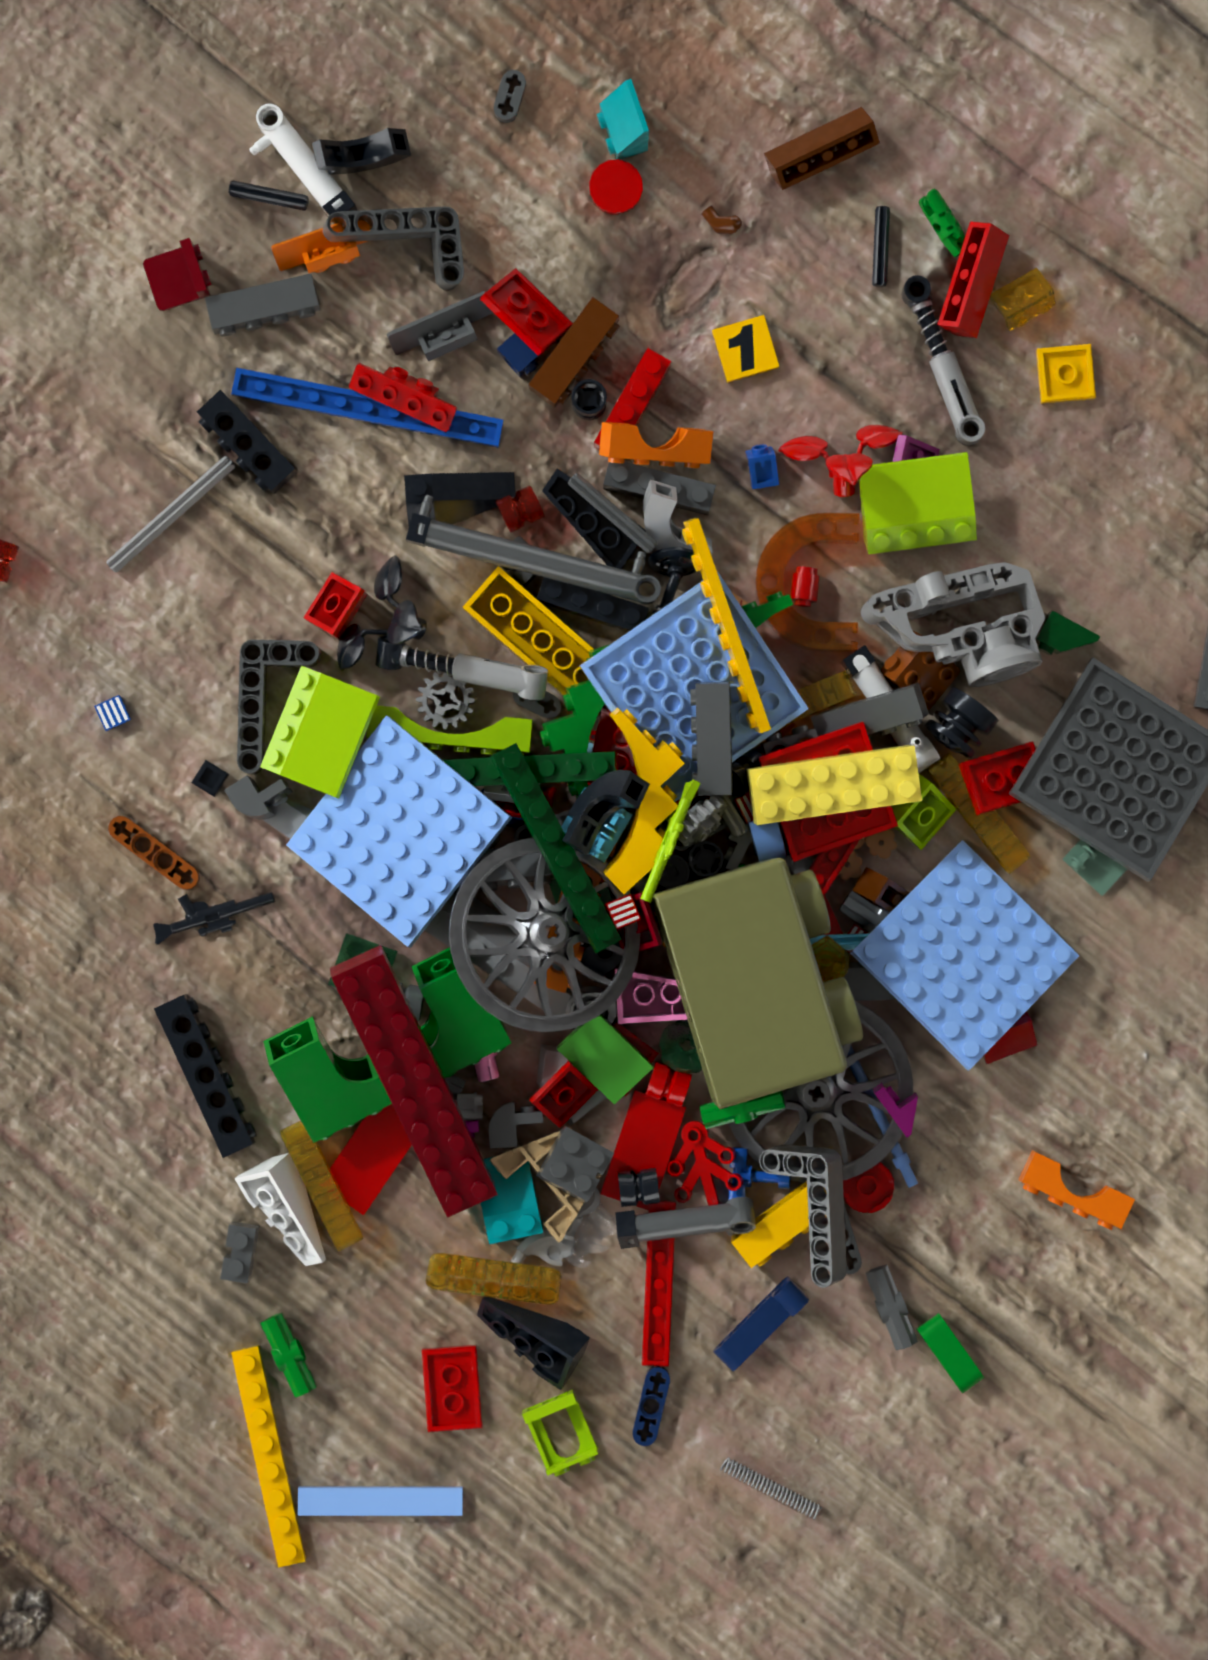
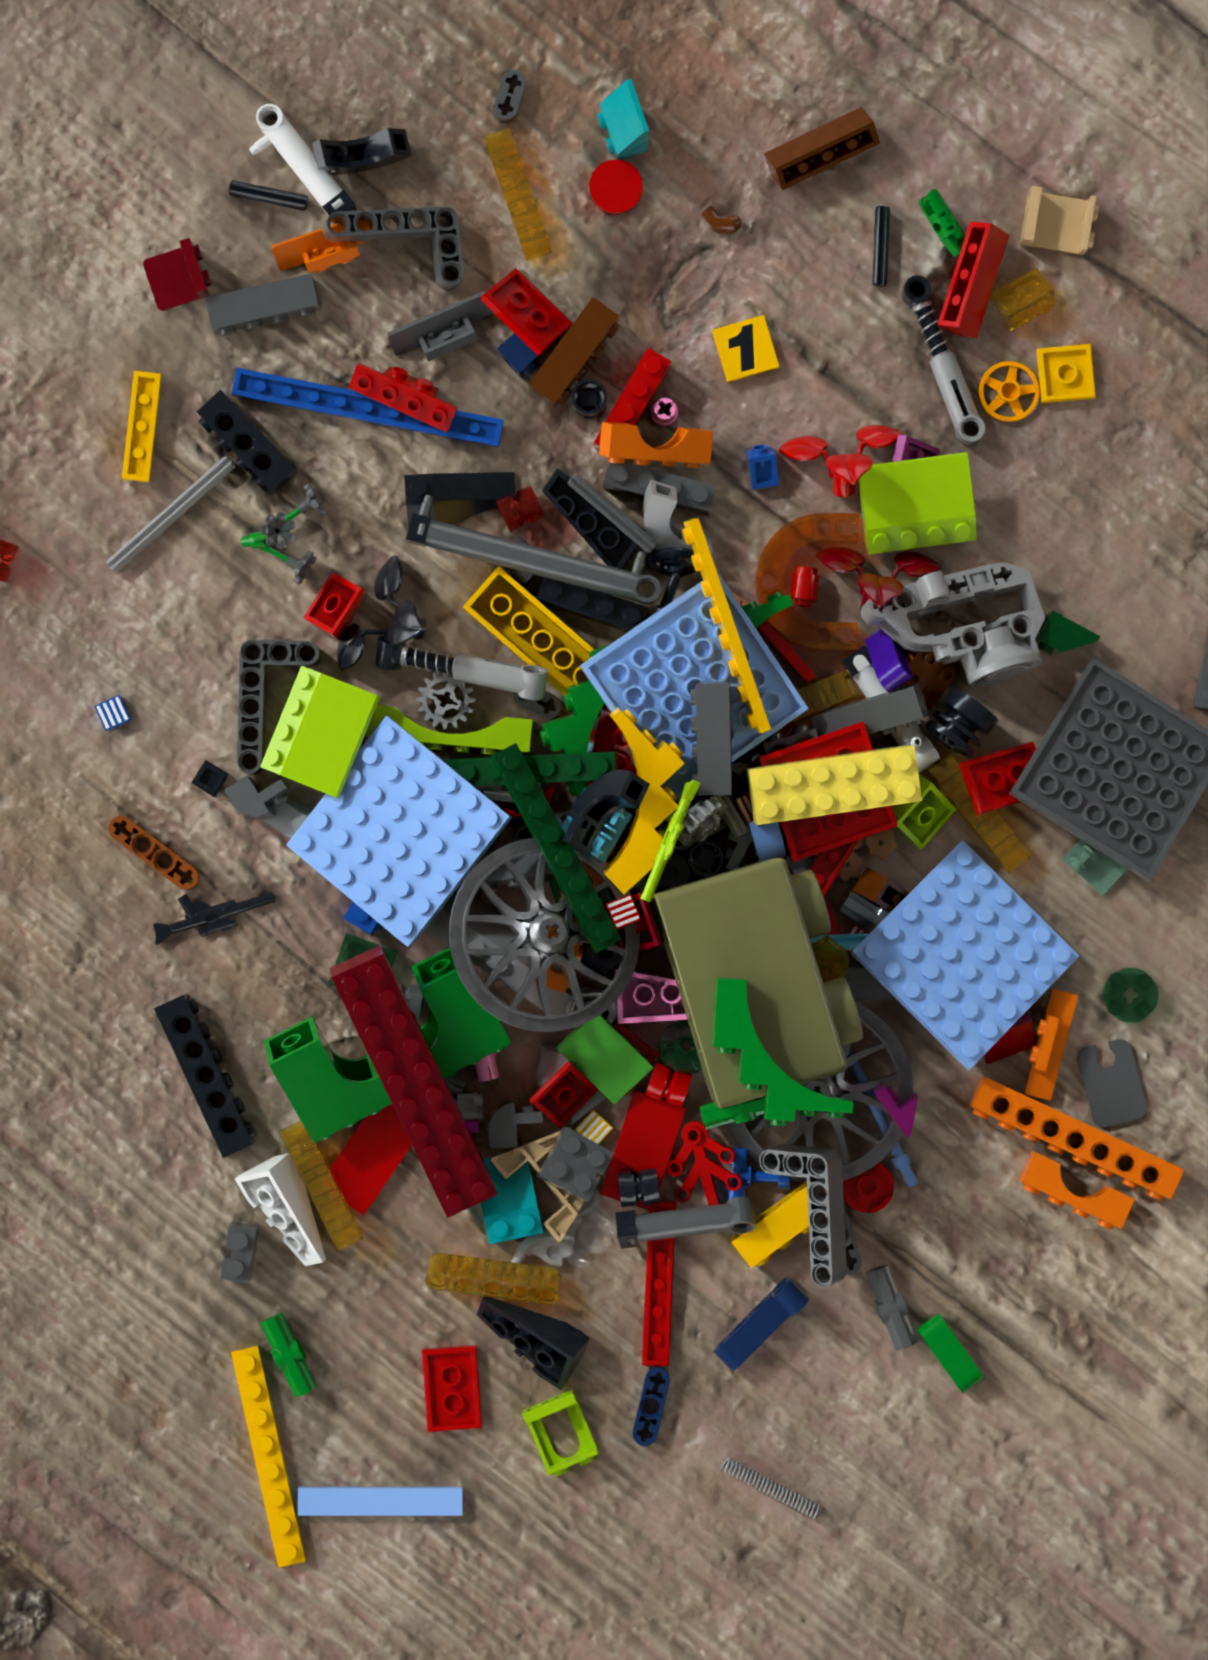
(142, 426): none -> yellow plate
(279, 532): none -> dark grey plant
(361, 919): none -> blue bracket
(517, 194): none -> clear yellow beam
(594, 1127): none -> tile
(663, 419): none -> bright pink bush
(770, 635): none -> red hinge
(783, 1095): none -> green arch
(877, 587): none -> dark red plant
(888, 660): none -> dark purple beam
(1008, 391): none -> light orange wheel
(1052, 1038): none -> orange bracket
(1058, 222): none -> tan panel
(1114, 1090): none -> dark grey piece
(1142, 985): none -> clear green plate
(1166, 1176): none -> orange brick

